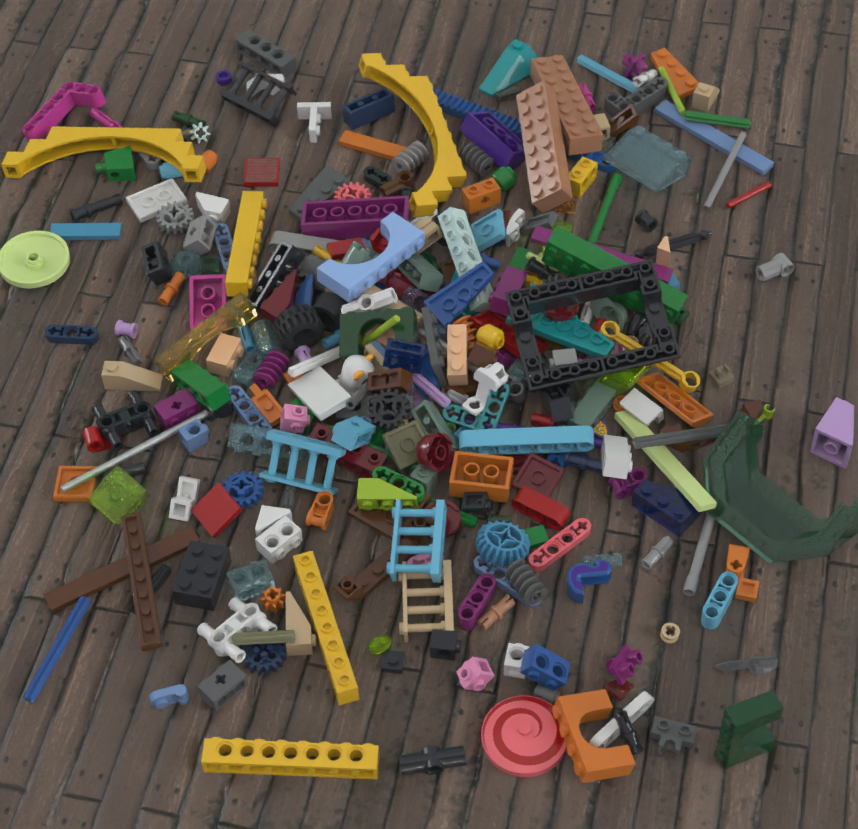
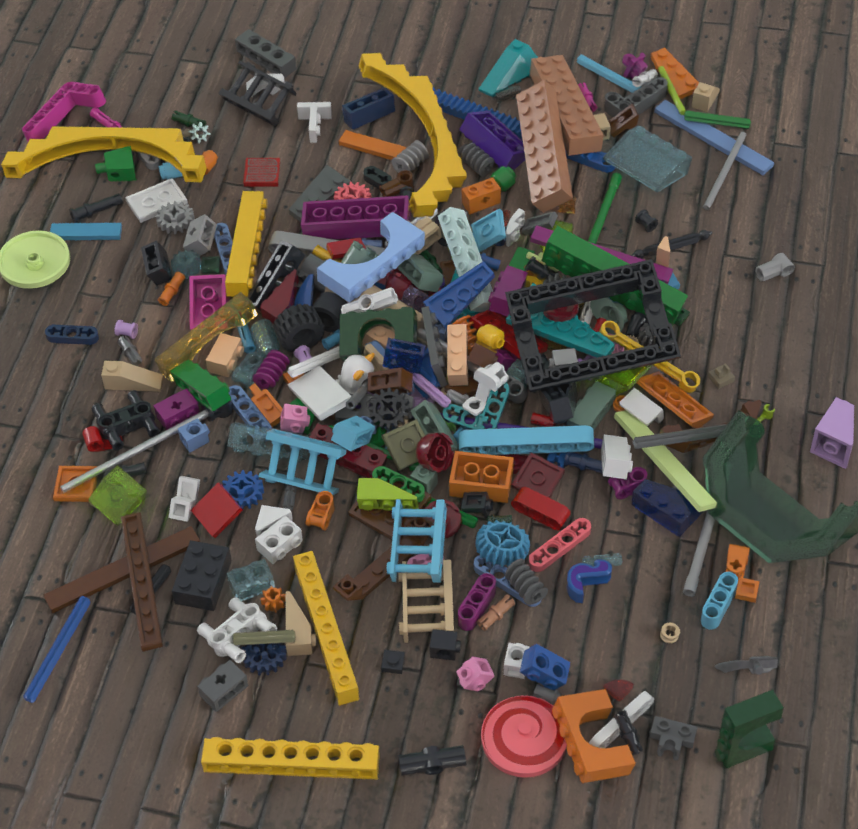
(170, 695): medium blue plate -> none
(214, 207): white slope -> none
(223, 78): dark purple tile -> none
(378, 241): red bracket -> none
(379, 644): clear neon green piece -> none
(380, 330): lime bar -> none
(537, 536): green tile -> none
(582, 176): yellow brick -> none
(600, 429): tile -> none
(624, 664): magenta hips -> none
(656, 553): light grey axle -> none
(749, 194): red bar -> none

